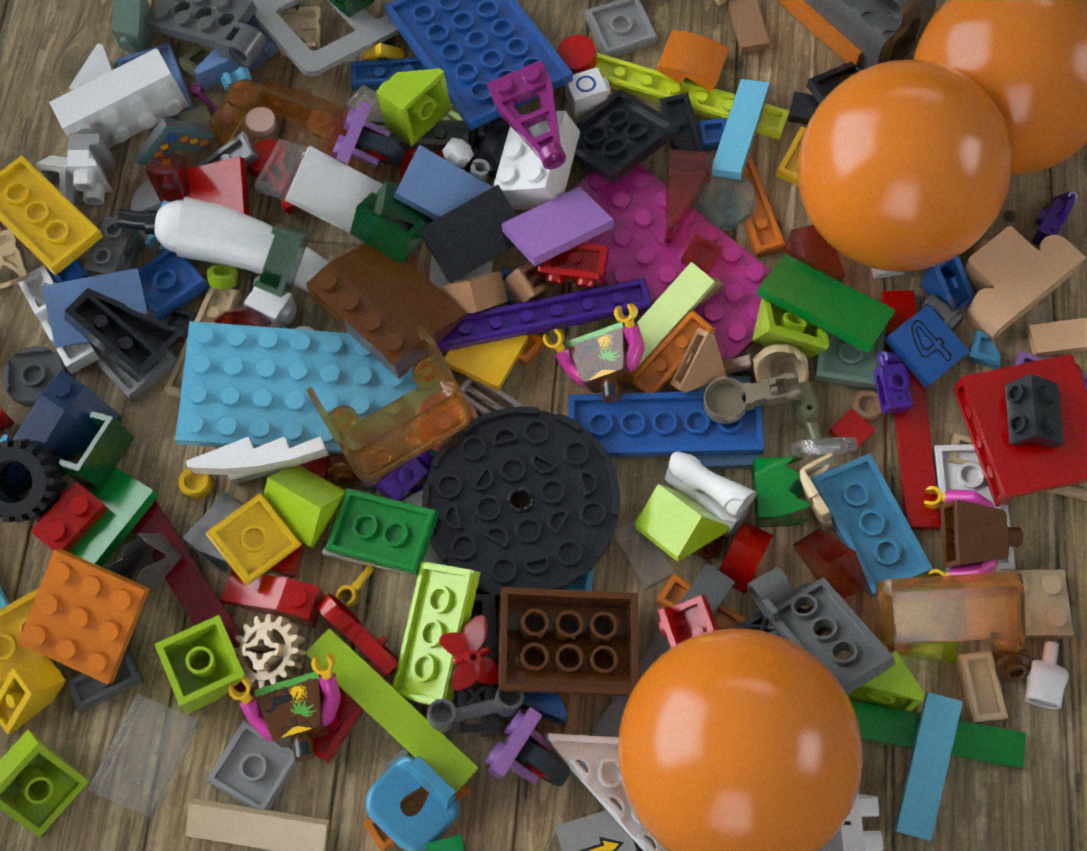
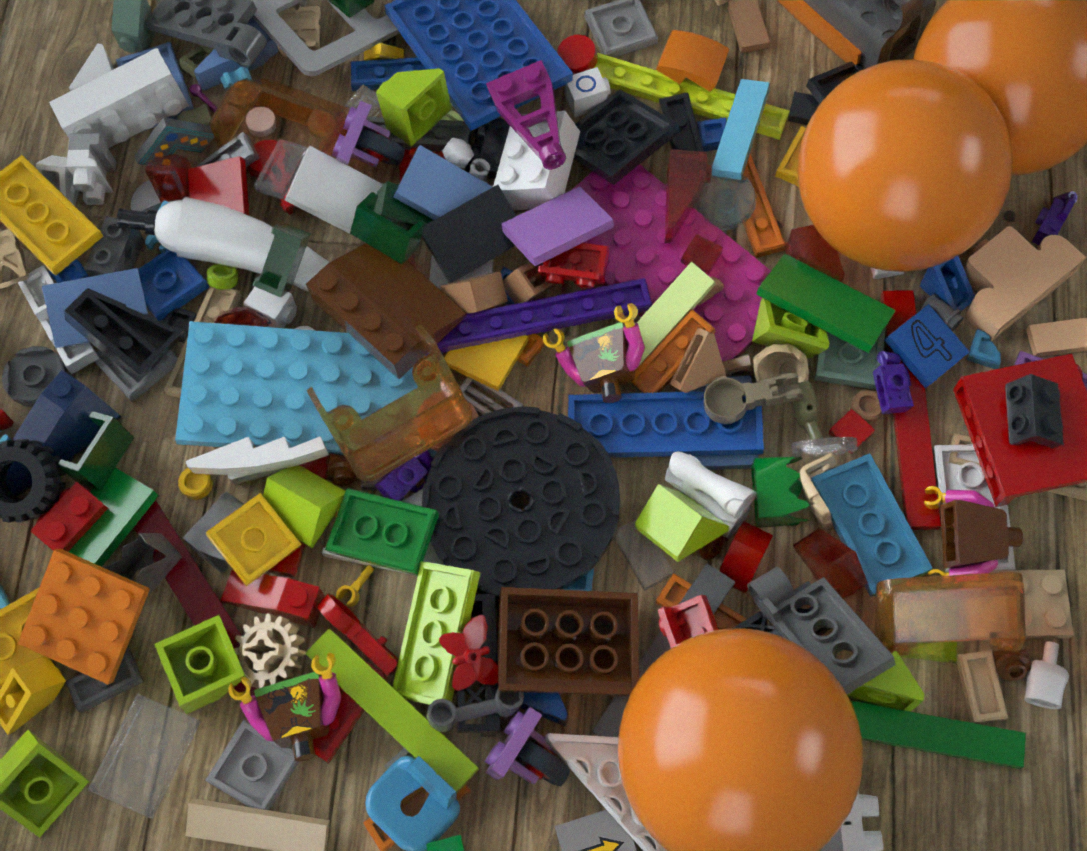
(928, 766): medium azure tile -> none

